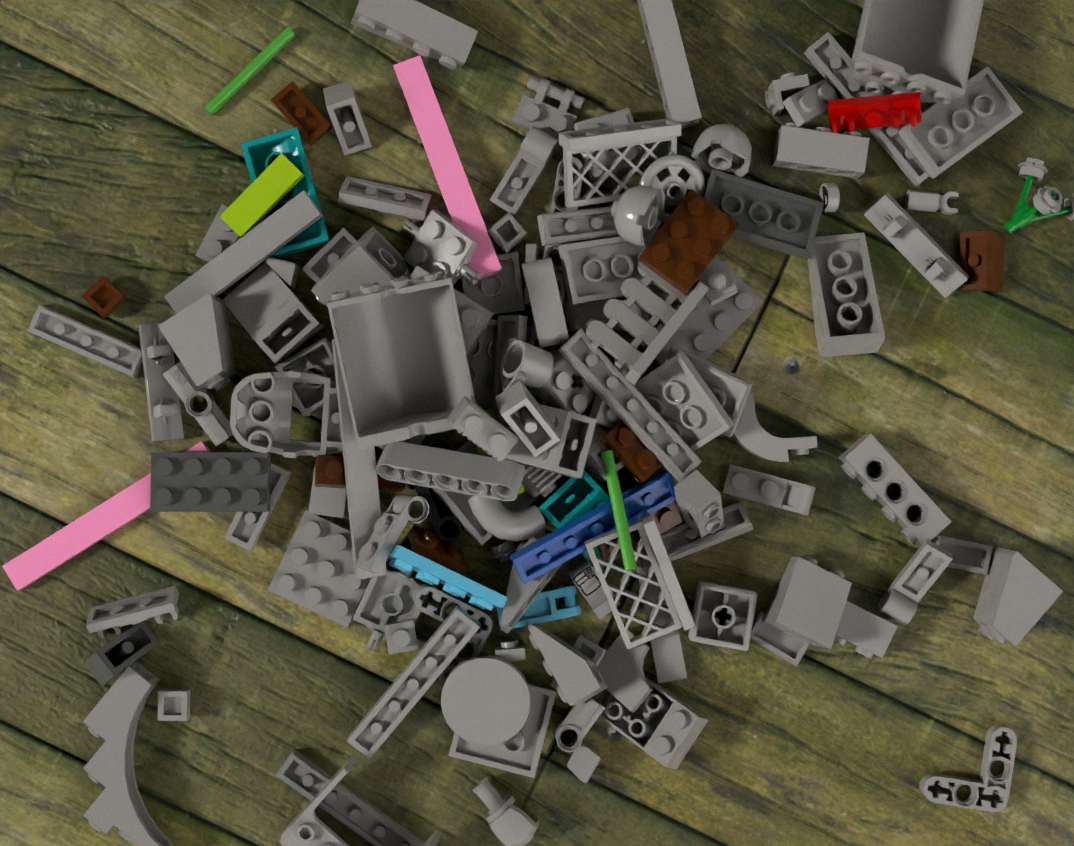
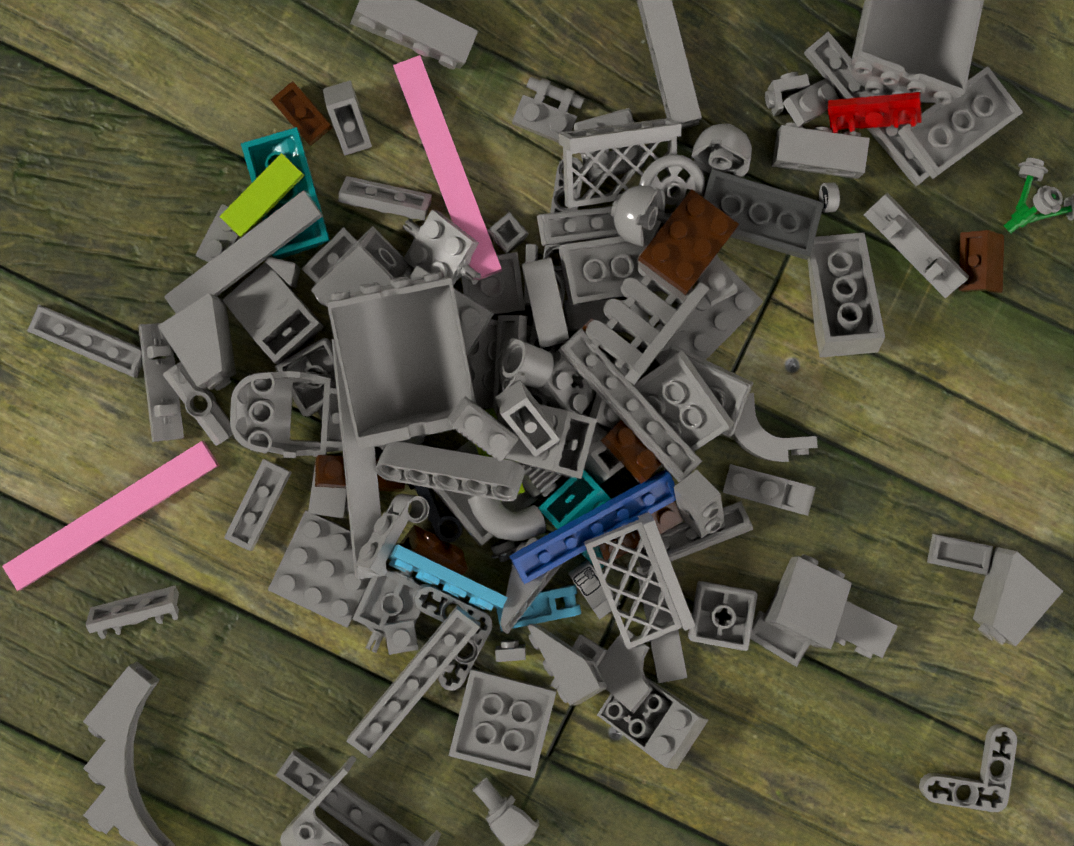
(104, 296): reddish brown plate -> none
(120, 653): dark grey slope -> none
(174, 705): light grey plate -> none
(210, 482): dark grey plate -> none
(249, 71): bright green bar -> none
(486, 700): light grey tile -> none
(524, 171): light grey plate -> none
(580, 720): light grey piece -> none
(584, 762): light grey slope -> none
(618, 510): bright green bar -> none
(913, 582): light grey plate -> none
(930, 201): light grey bar -> none
(930, 518): light grey brick -> none

